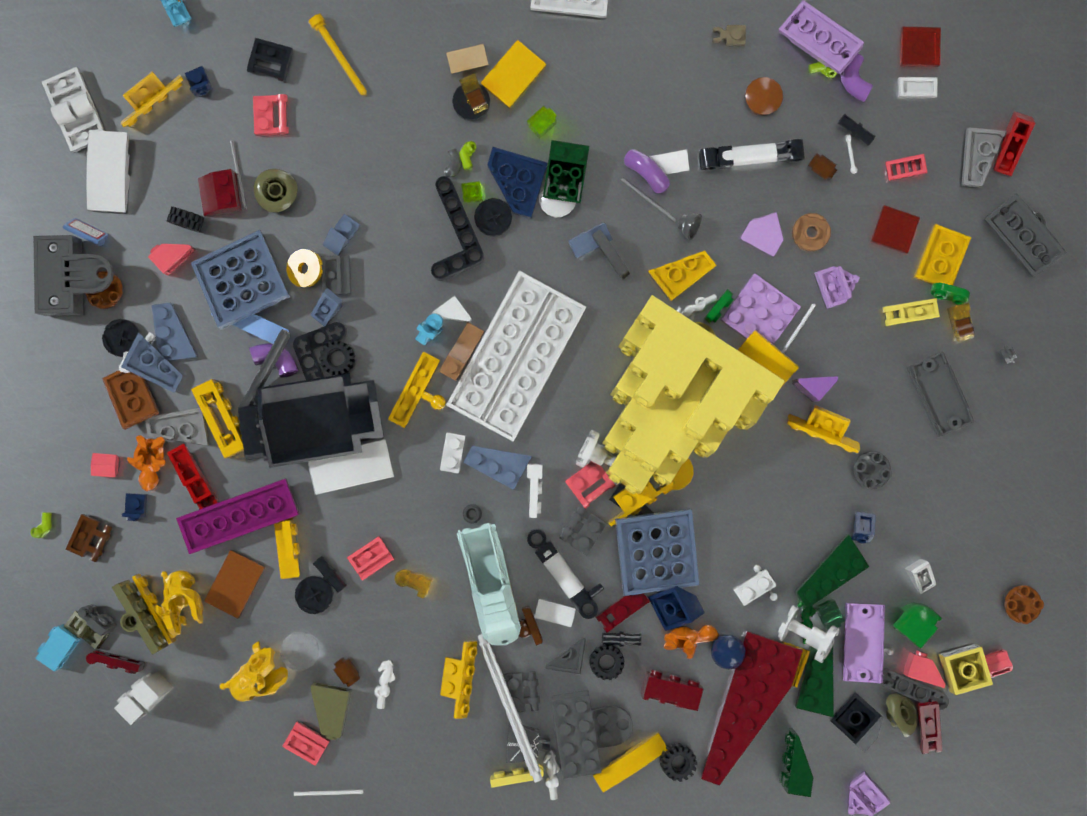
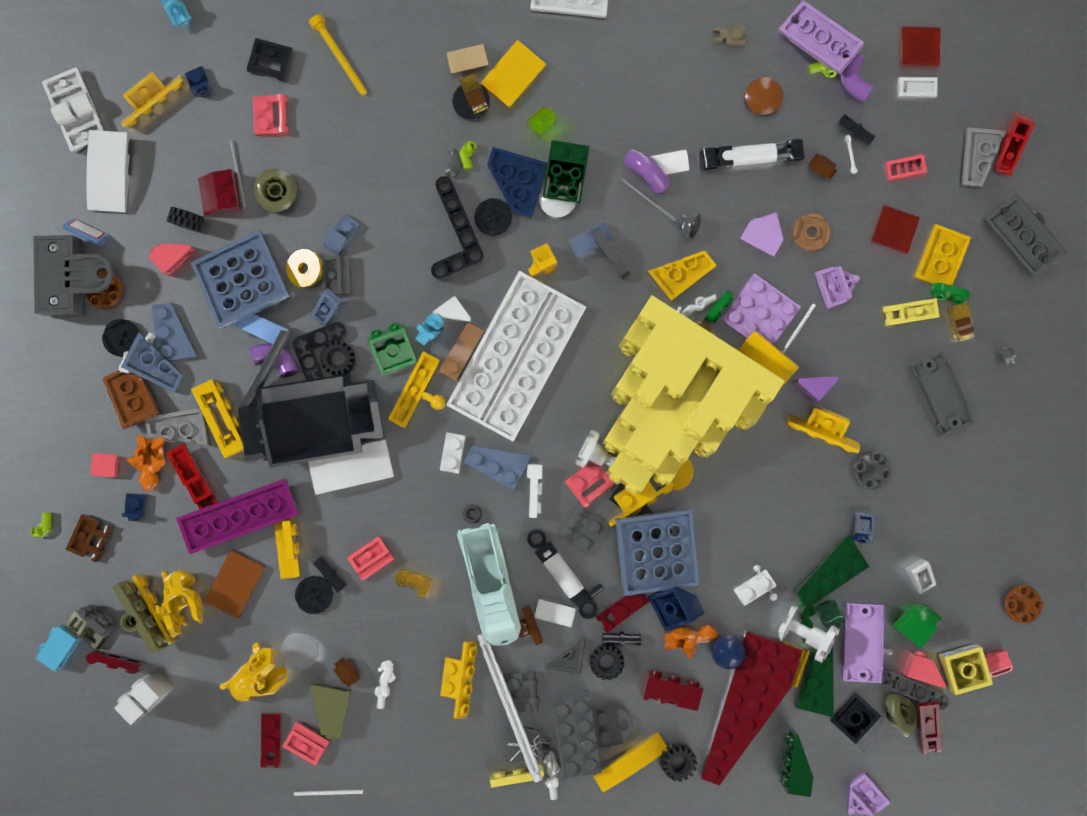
(271, 739): none -> dark red plate
(391, 348): none -> green plate
(472, 192): clear neon green tile -> none
(543, 261): none -> yellow brick

